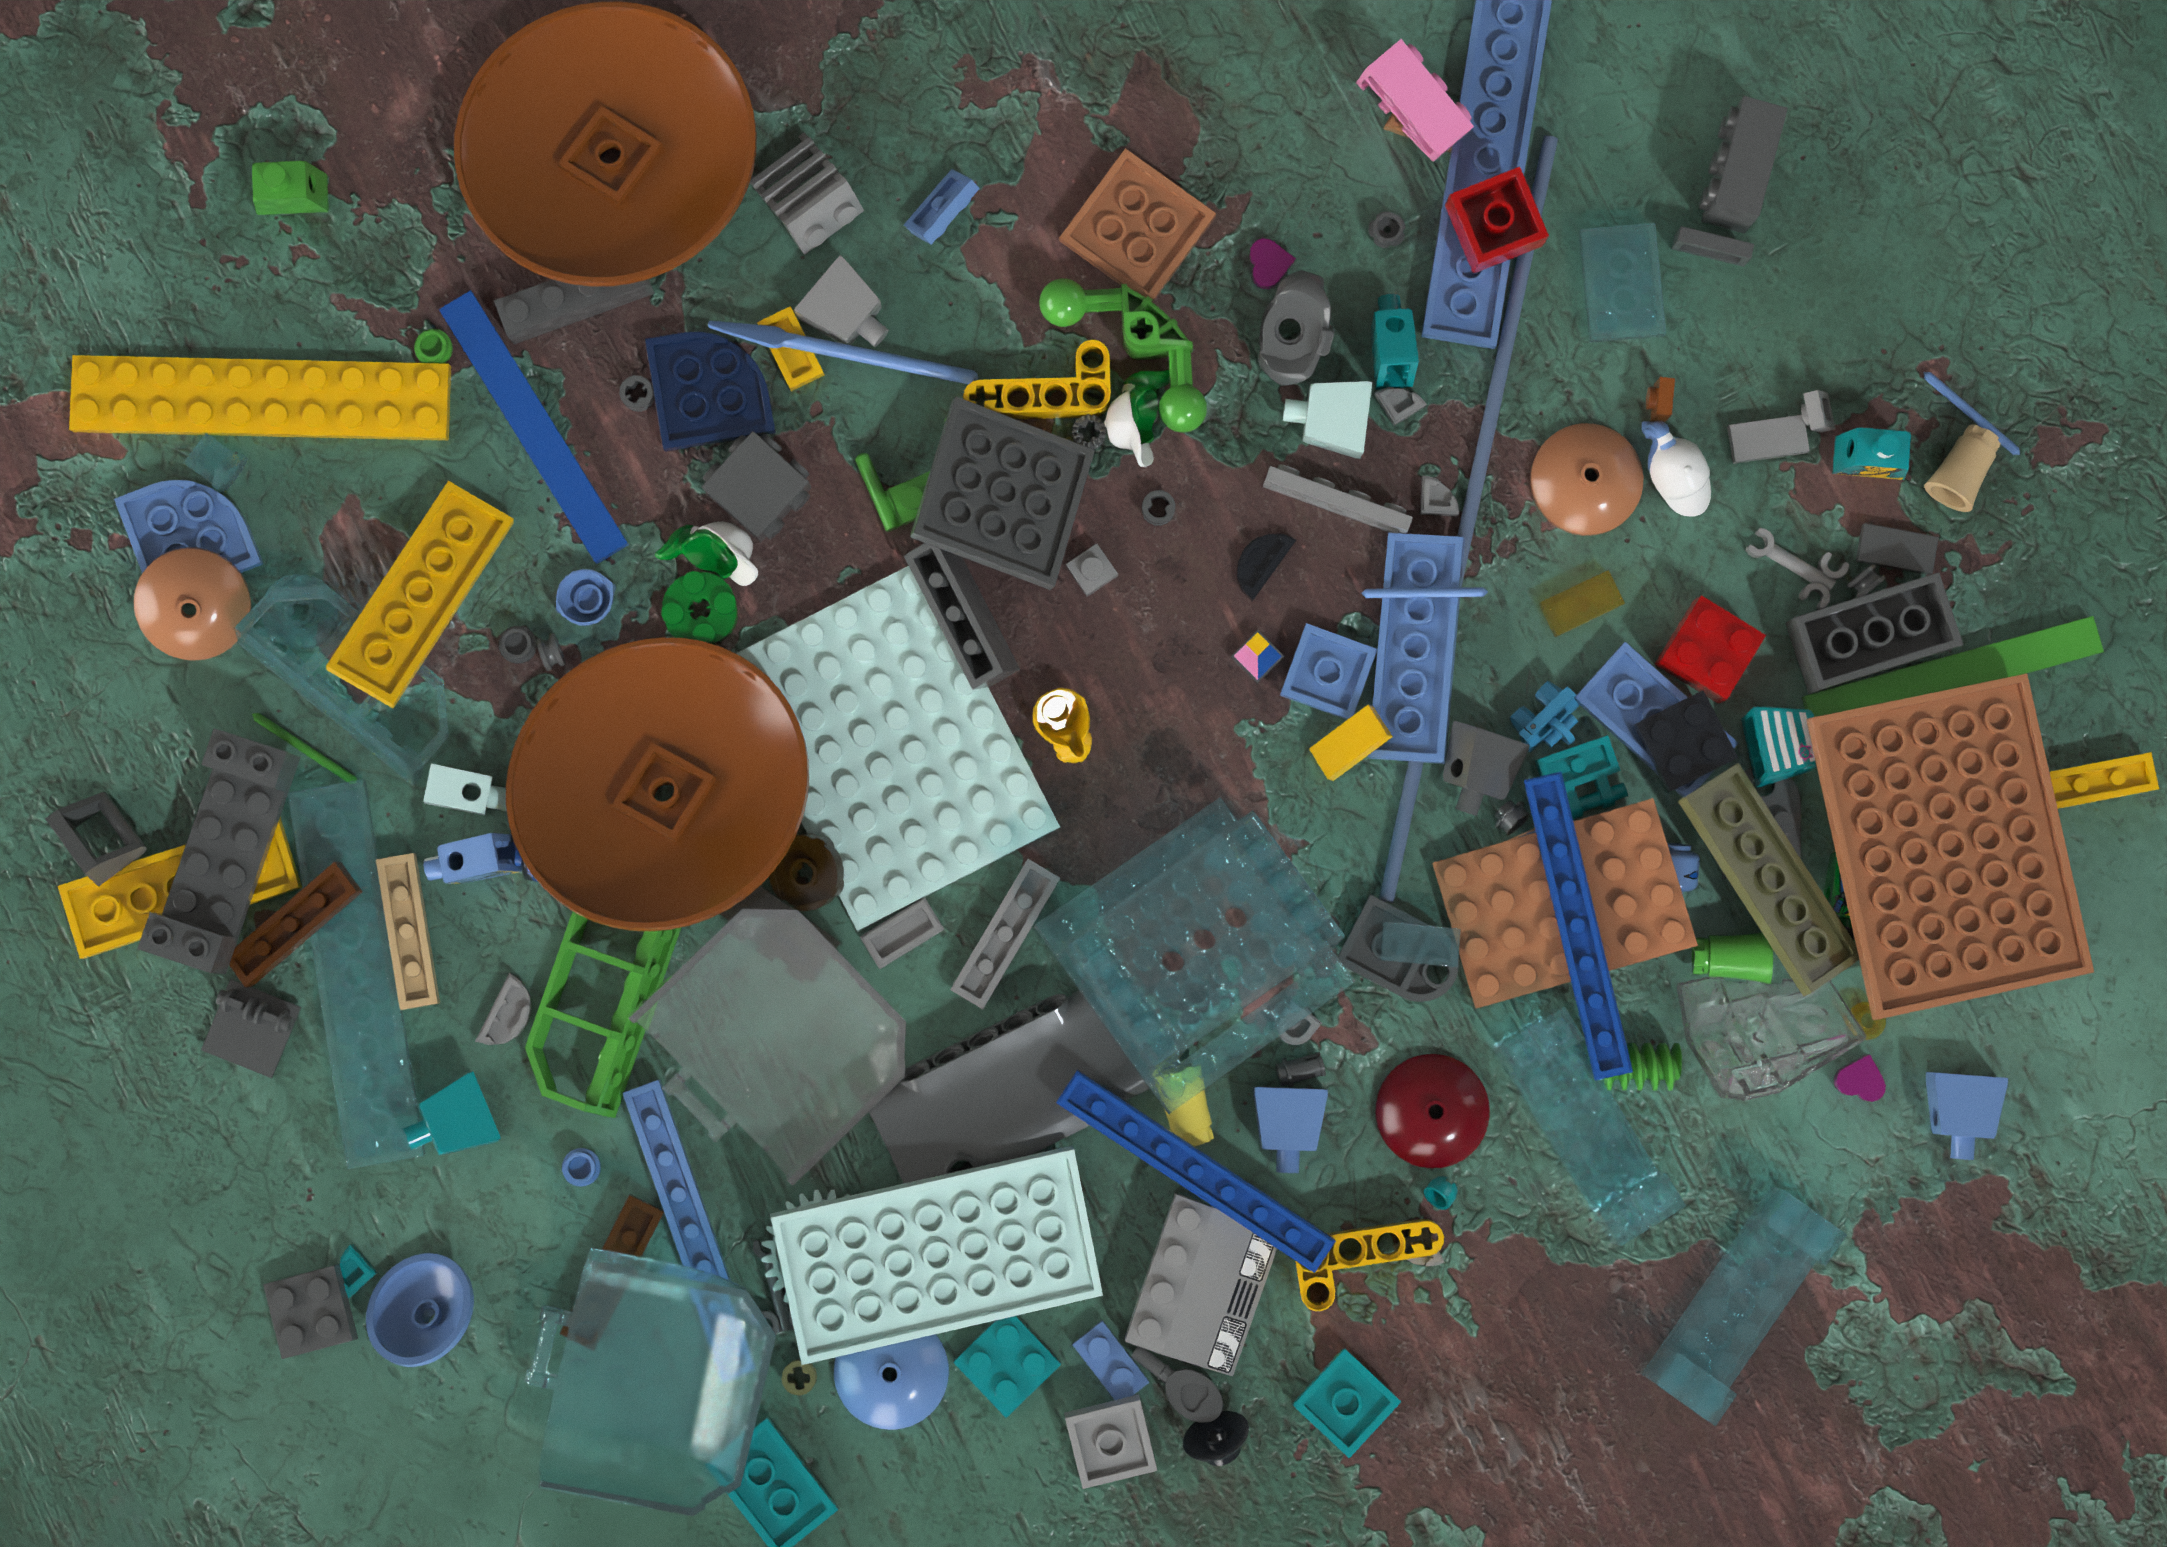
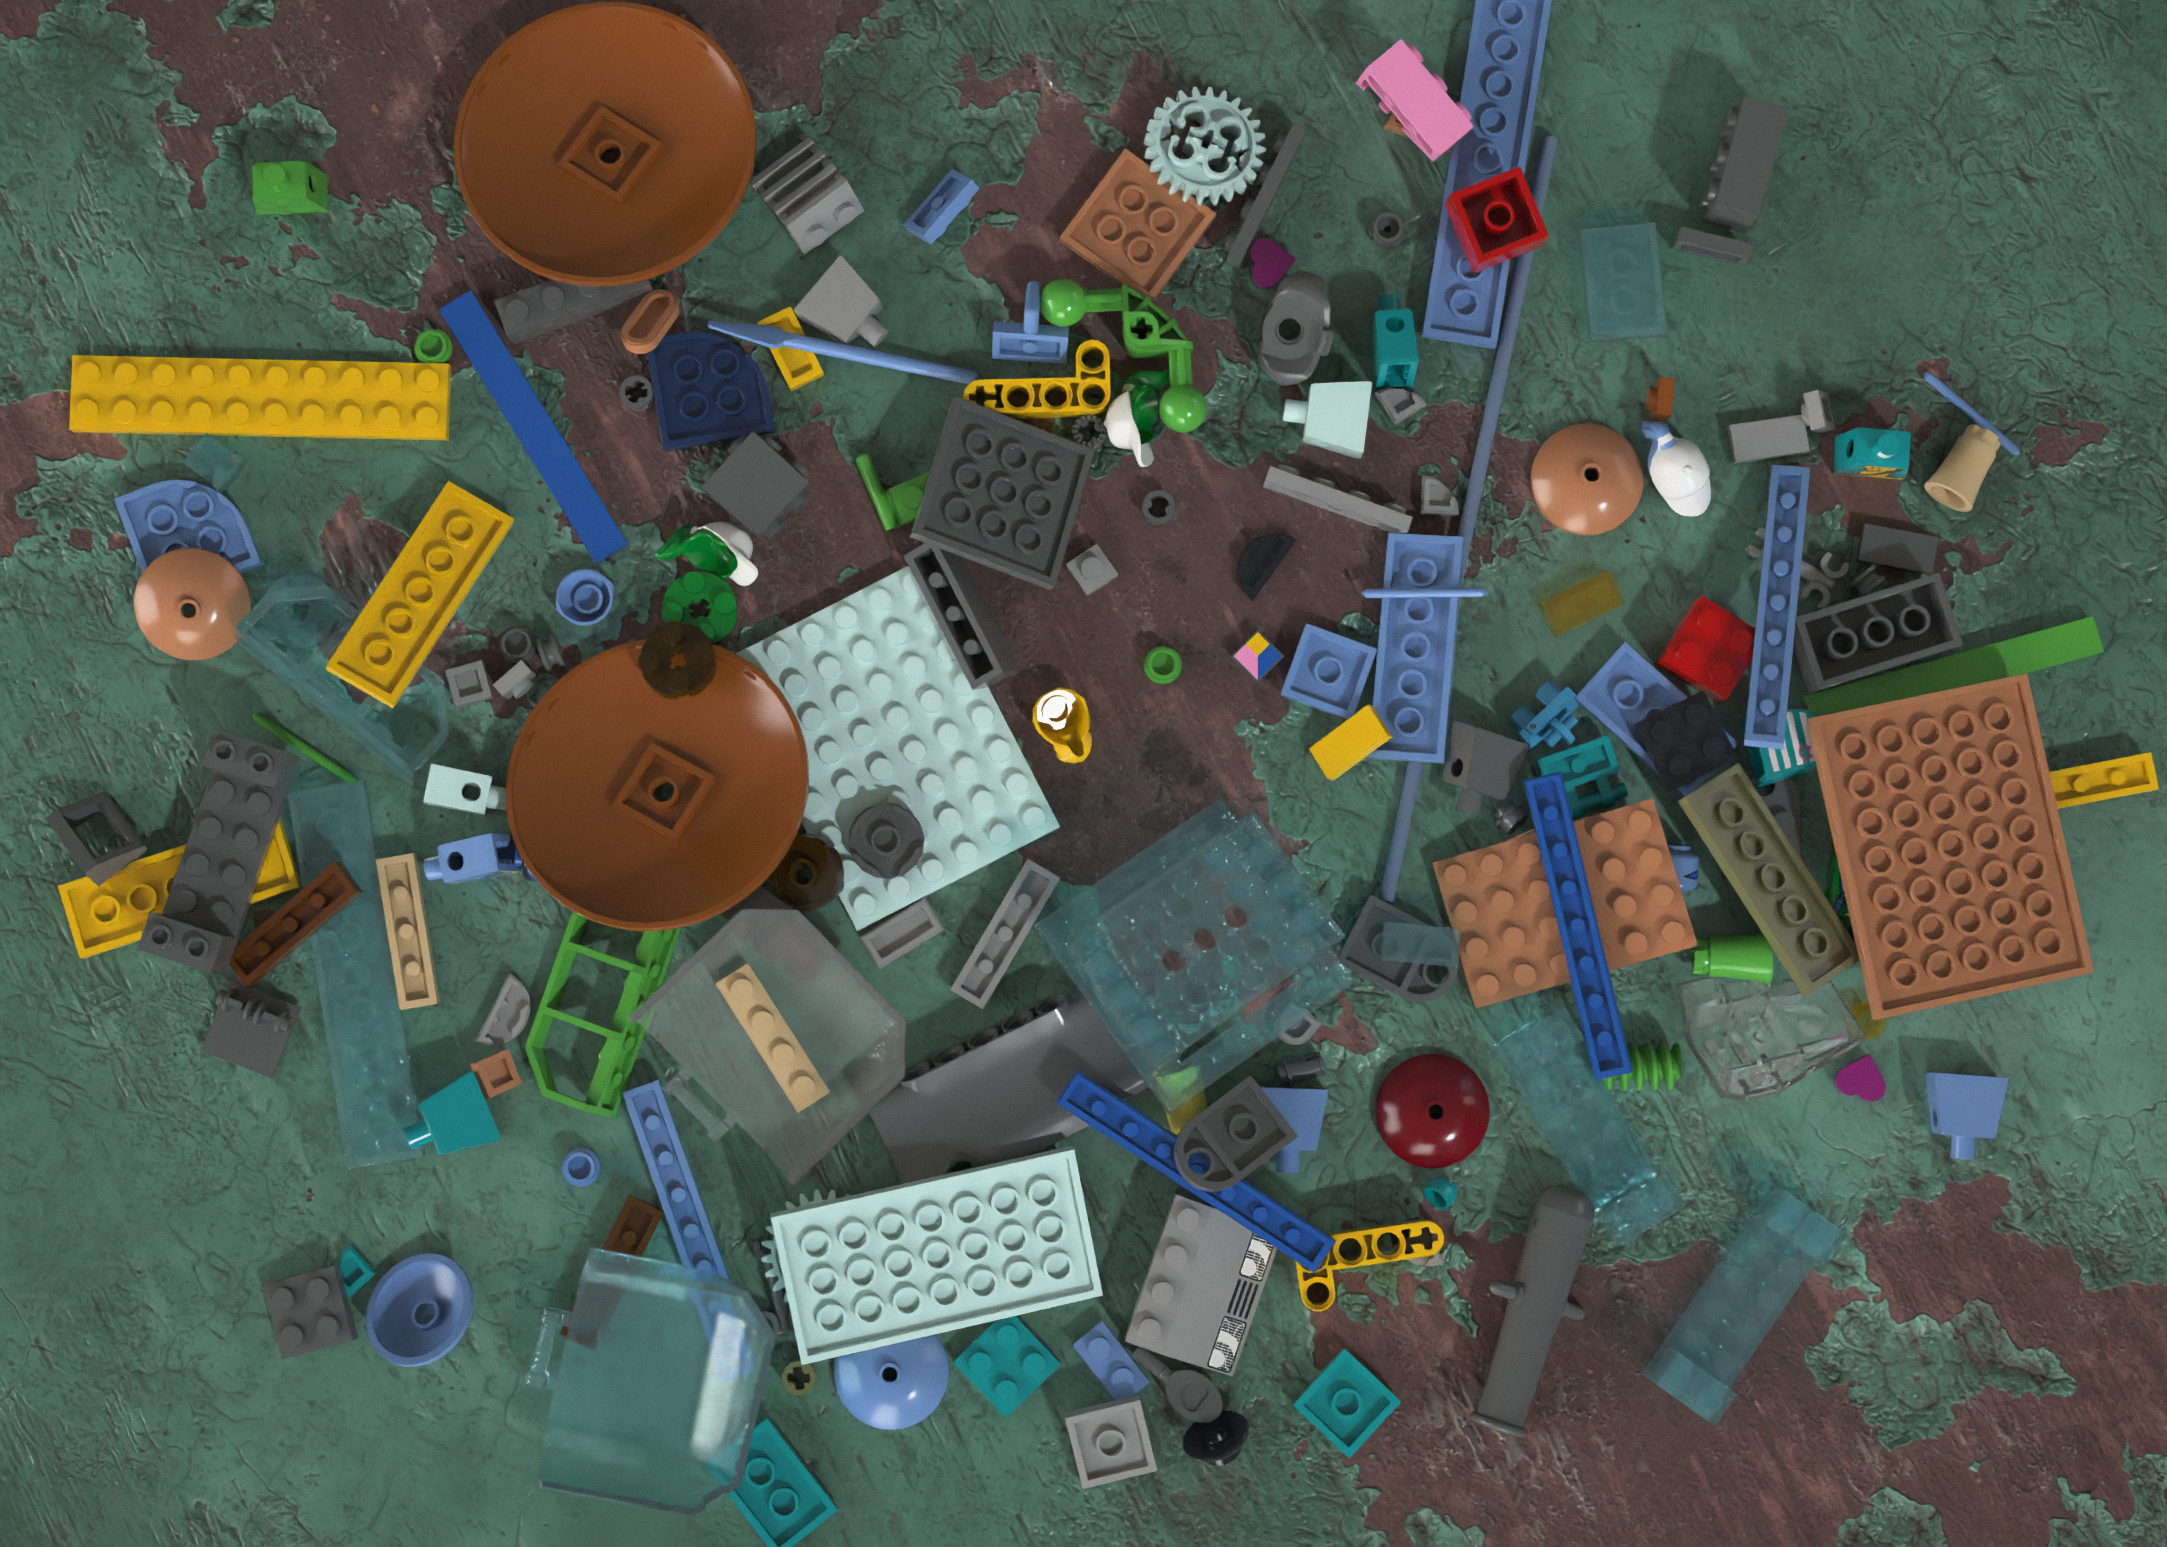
(469, 684): none -> light grey plate
(496, 1073): none -> nougat plate
(516, 681): none -> light grey plate
(650, 321): none -> nougat tile
(671, 641): none -> dark brown plate
(772, 1037): none -> tan plate
(886, 840): none -> dark grey tile
(1030, 340): none -> medium blue plate
(1162, 665): none -> bright green plate
(1194, 174): none -> light aqua gear
(1233, 1136): none -> dark grey plate
(1271, 181): none -> dark grey plate
(1535, 1306): none -> dark grey piece
(1777, 607): none -> medium blue plate

